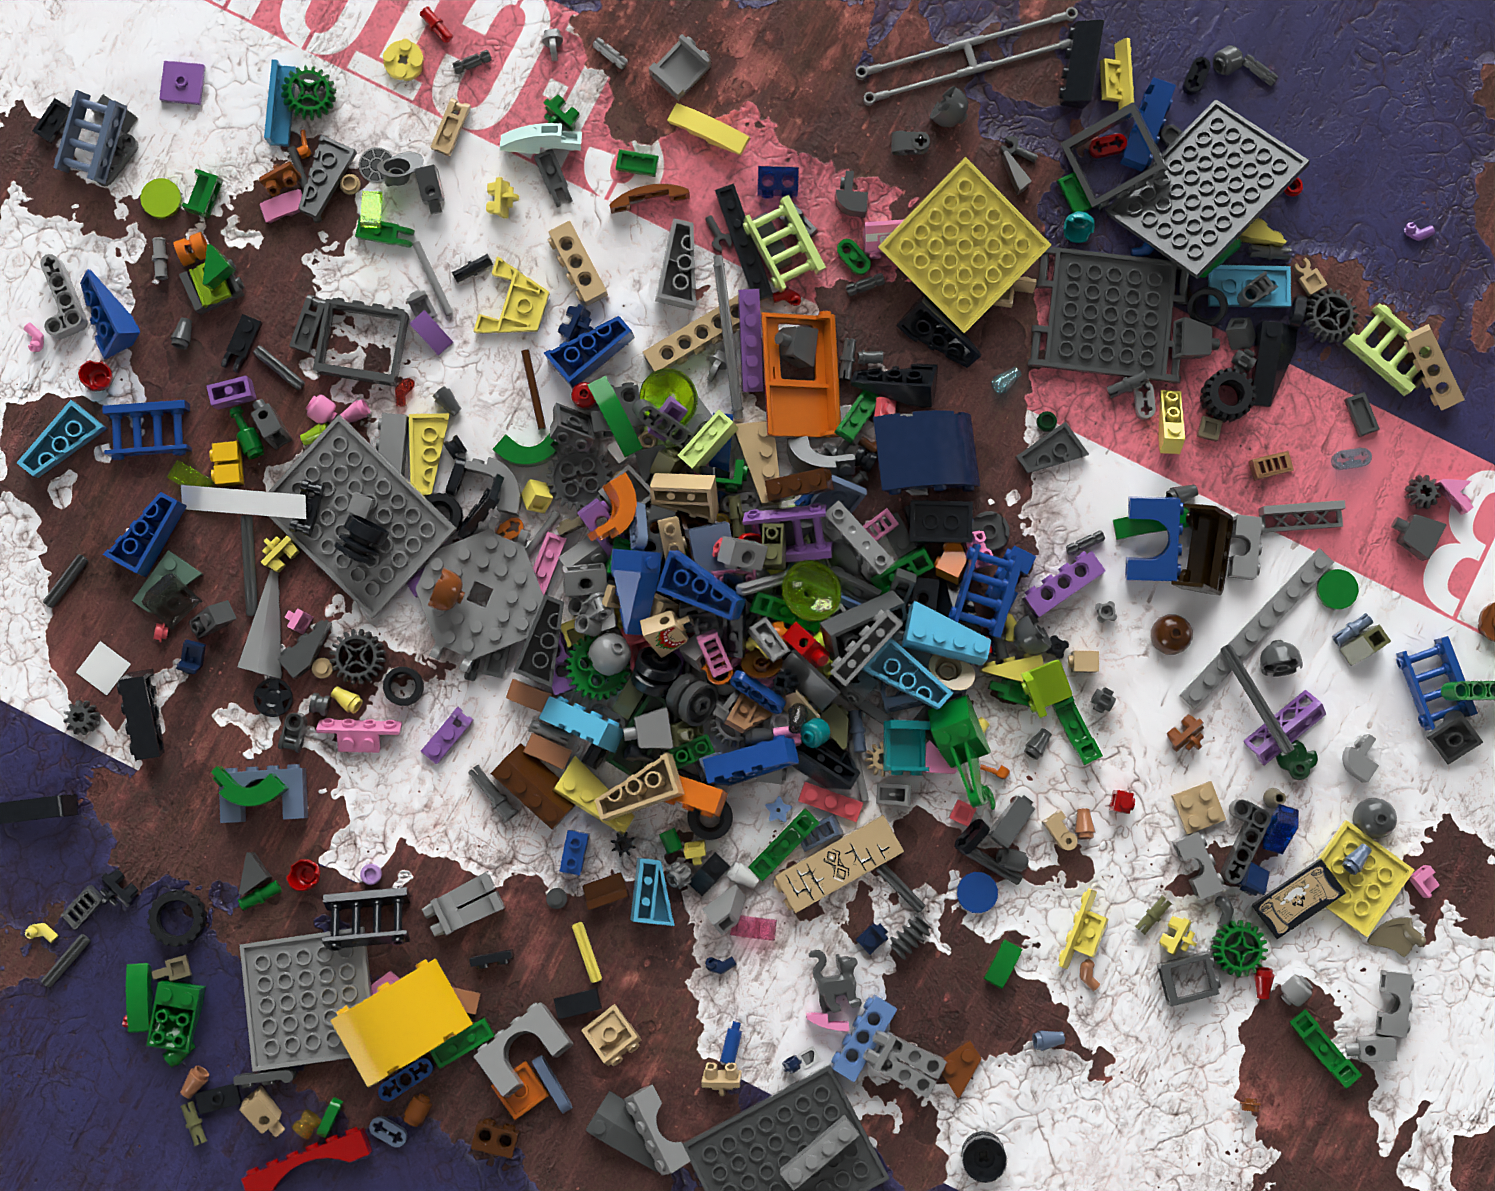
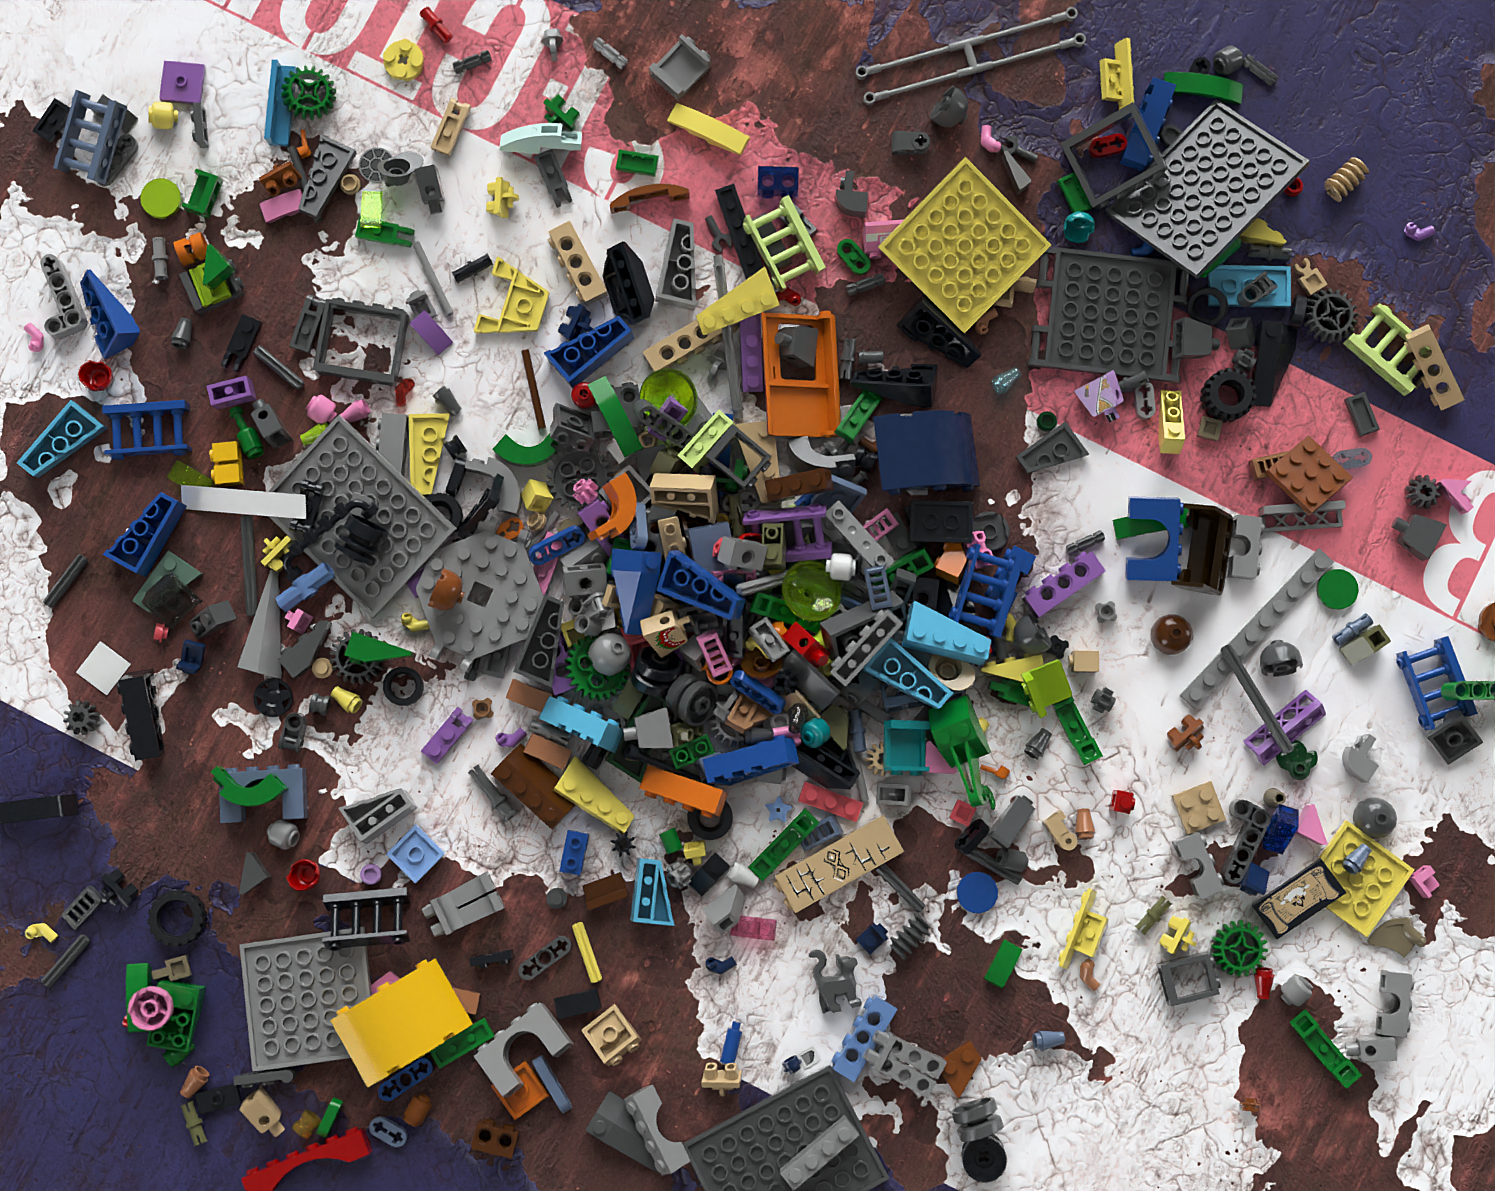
(151, 1008): none -> bright pink cylinder
(162, 115): none -> light yellow head
(198, 117): none -> dark grey plate
(259, 895): green pin -> none
(283, 834): none -> light grey head
(305, 587): none -> medium blue piece
(326, 523): none -> black bar
(359, 734): bright pink bracket -> none
(371, 650): none -> green slope
(378, 814): none -> light grey wedge
(413, 624): none -> light yellow arm
(415, 853): none -> light blue plate
(477, 708): none -> medium nougat plate
(510, 740): none -> medium lavender arm
(529, 962): none -> dark grey beam
(536, 521): none -> tan plate
(573, 543): none -> blue beam
(585, 491): none -> bright pink gear
(627, 284): none -> black wedge
(648, 787): tan wedge -> none
(724, 442): none -> dark grey window
(742, 302): none -> light yellow wing
(821, 1019): bright pink slope -> none
(841, 566): none -> white head
(876, 569): none -> sand blue slope
(884, 406): coral plate -> none
(977, 1119): none -> dark grey wheel
(981, 324): none -> nougat arm
(987, 141): none -> bright pink arm
(1081, 63): black slope -> none
(1102, 396): none -> lavender torso
(1183, 492): dark grey cone -> none
(1205, 86): none -> green slope
(1226, 908): dark grey arm -> none
(1309, 475): none -> dark orange plate
(1310, 825): none -> bright pink slope
(1345, 178): none -> tan piece

